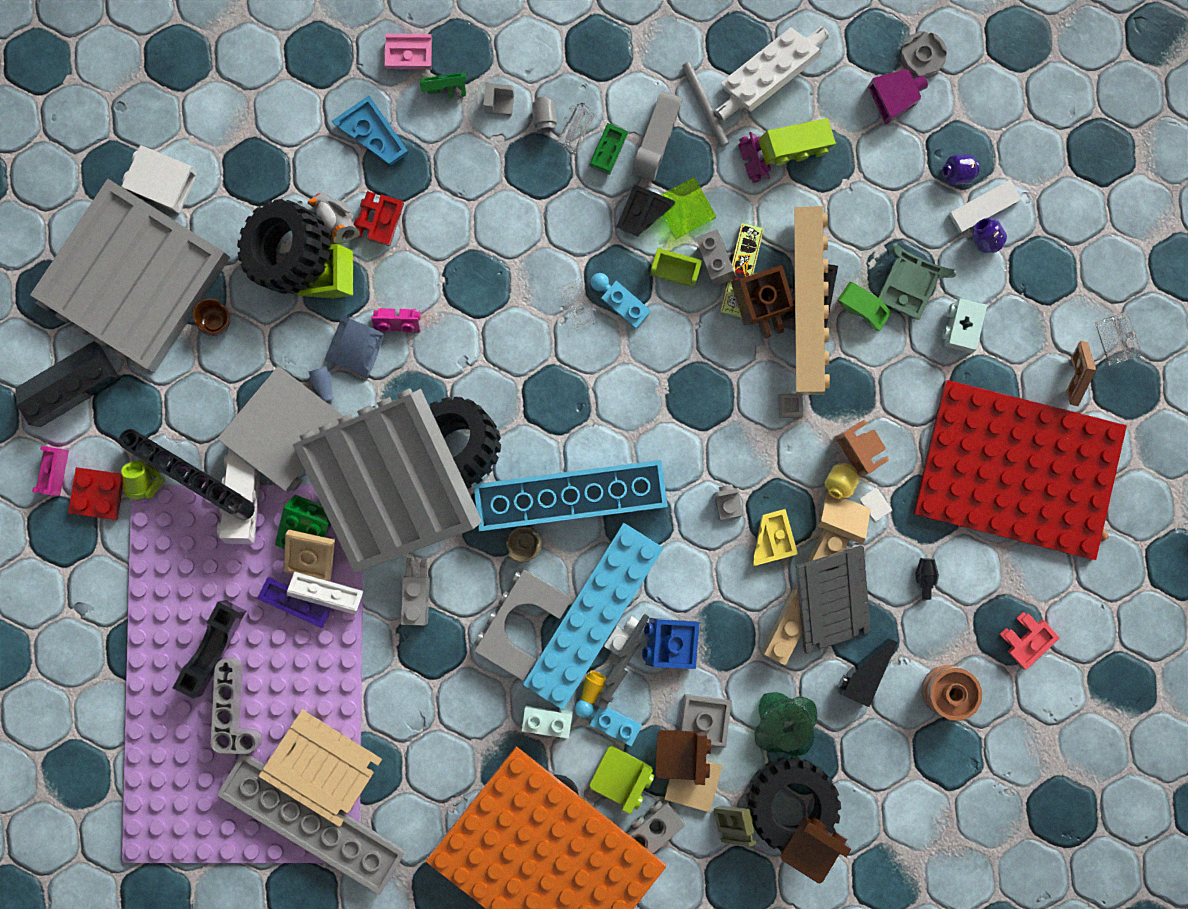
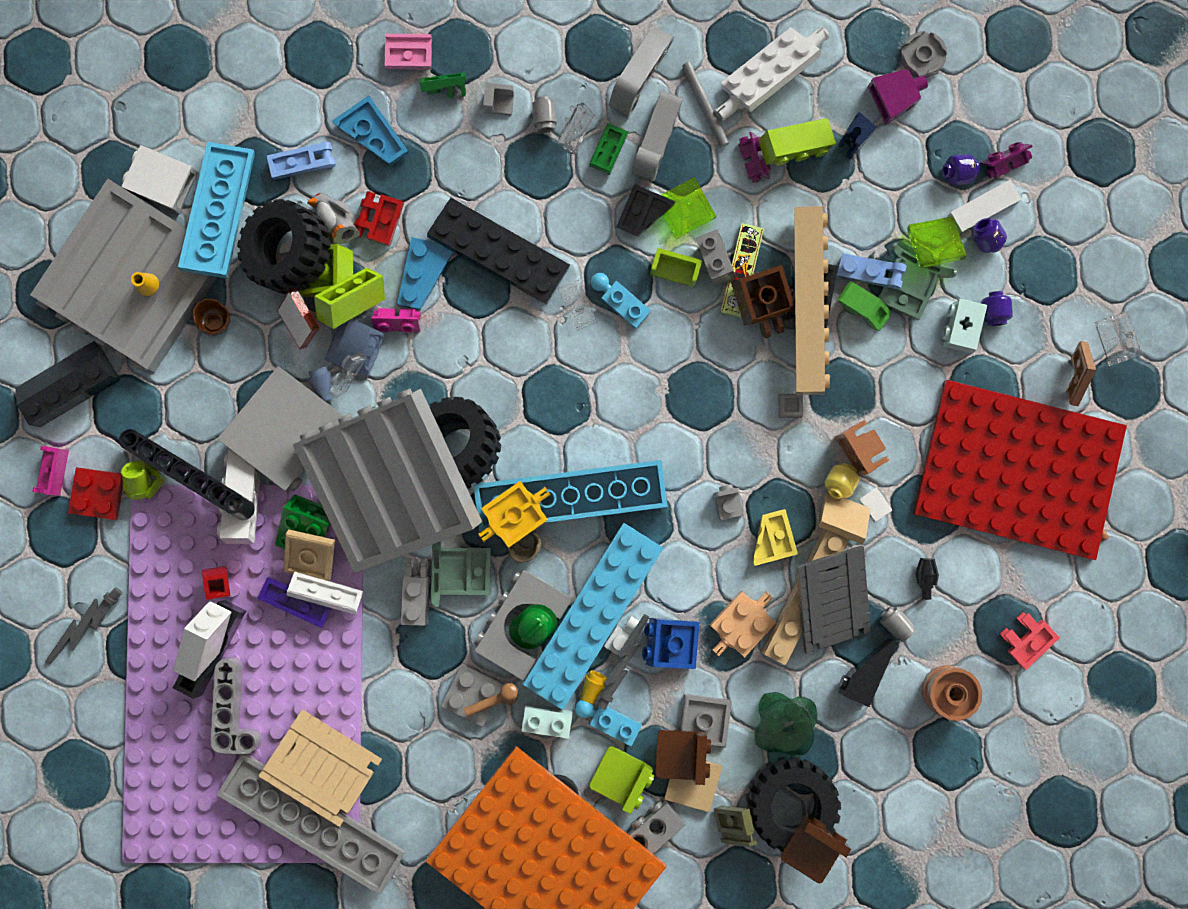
(75, 632): none -> dark grey piece
(145, 283): none -> yellow cone
(201, 641): none -> white brick
(216, 210): none -> medium azure plate
(216, 582): none -> red brick
(298, 318): none -> tile
(300, 160): none -> light blue plate
(343, 380): none -> clear plate
(349, 298): none -> lime brick
(422, 269): none -> dark azure wing
(459, 572): none -> sand green piece
(469, 688): none -> light grey plate
(498, 250): none -> black plate
(508, 695): none -> medium nougat piece
(514, 514): none -> yellow plate
(533, 626): none -> green piece
(639, 70): none -> light grey beam
(742, 623): none -> light nougat plate
(858, 134): none -> dark blue hinge
(871, 271): none -> light blue plate
(897, 623): none -> light grey brick
(936, 242): none -> clear neon green tile
(998, 309): none -> dark purple head
(1016, 155): none -> magenta hinge

